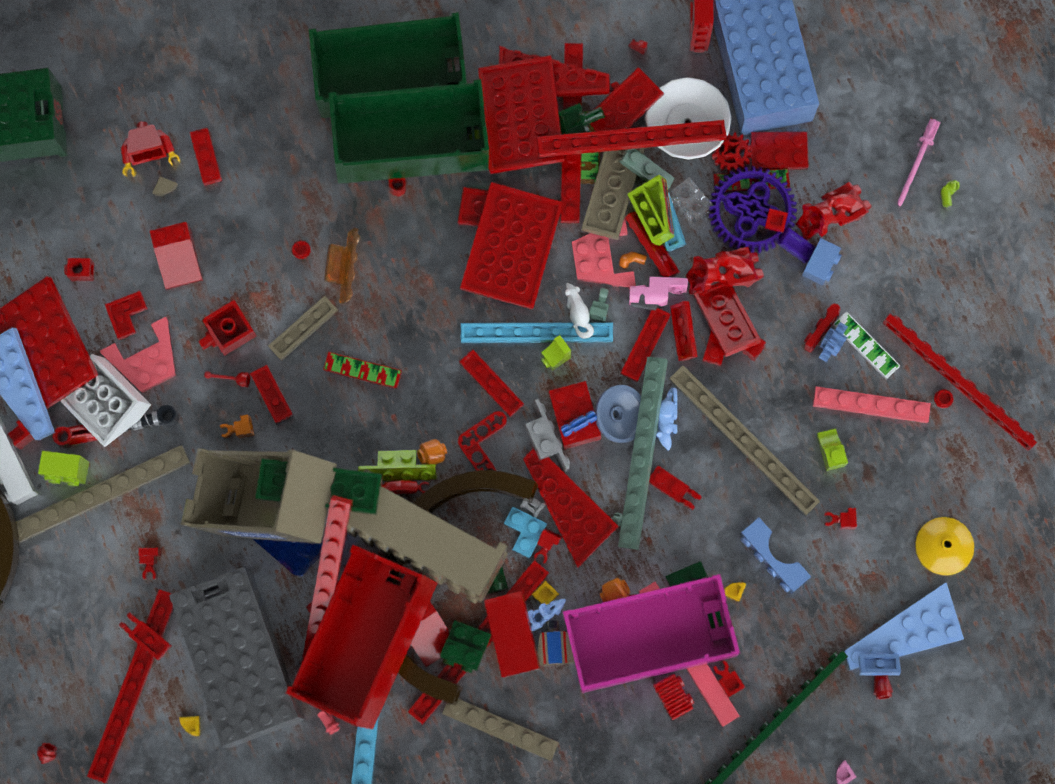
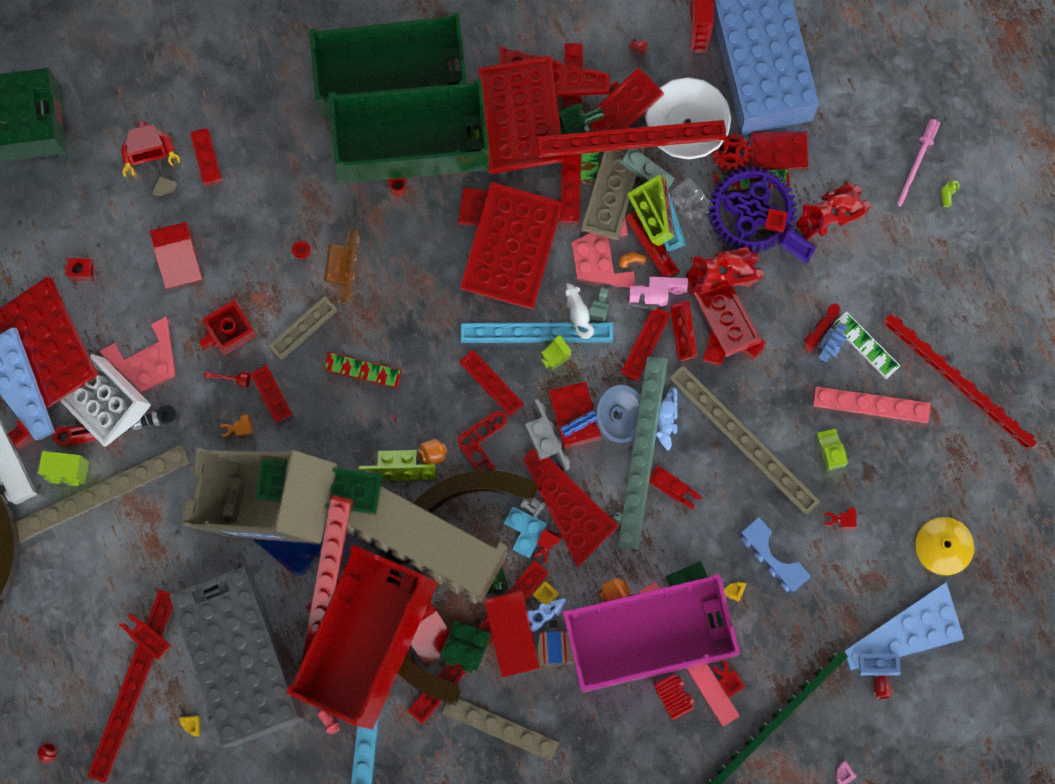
(121, 310): red plate -> none
(149, 557): red piece -> none
(404, 486): red arm -> none
(821, 262): medium blue brick -> none
(943, 398): red plate -> none

